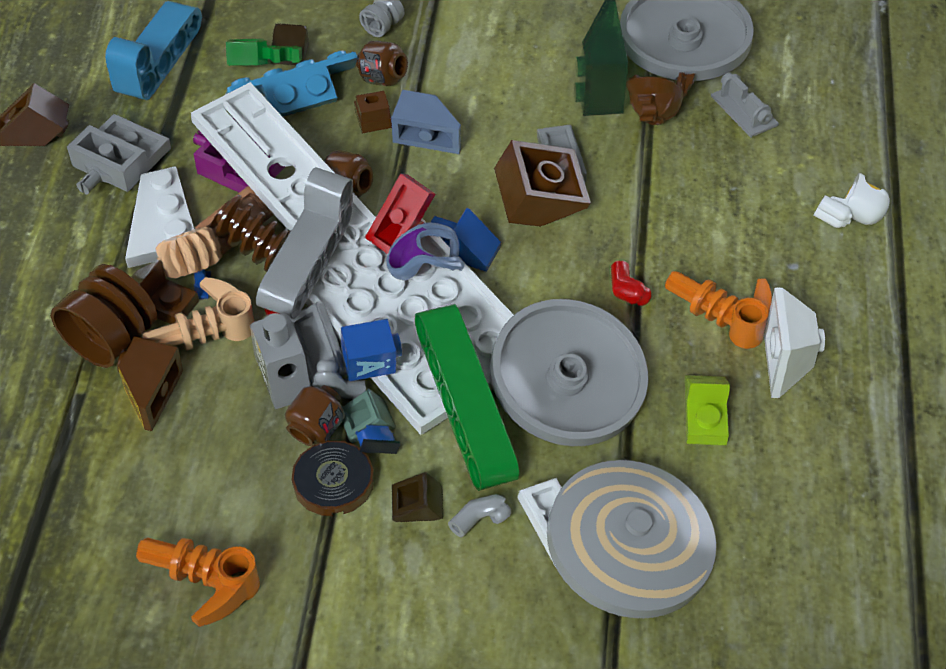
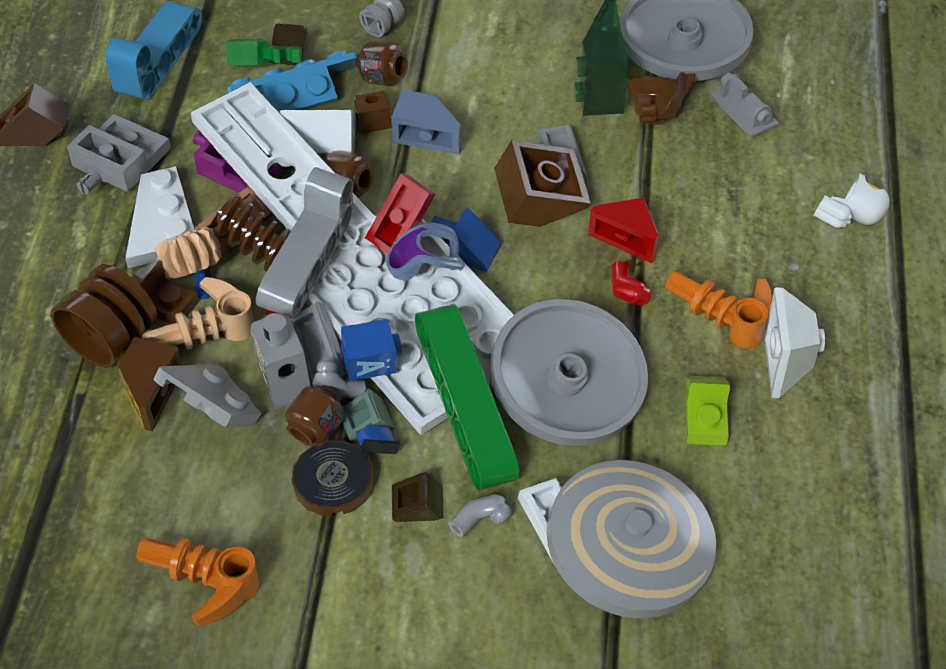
(211, 392): none -> light grey wing
(324, 129): none -> white slope
(626, 227): none -> red slope

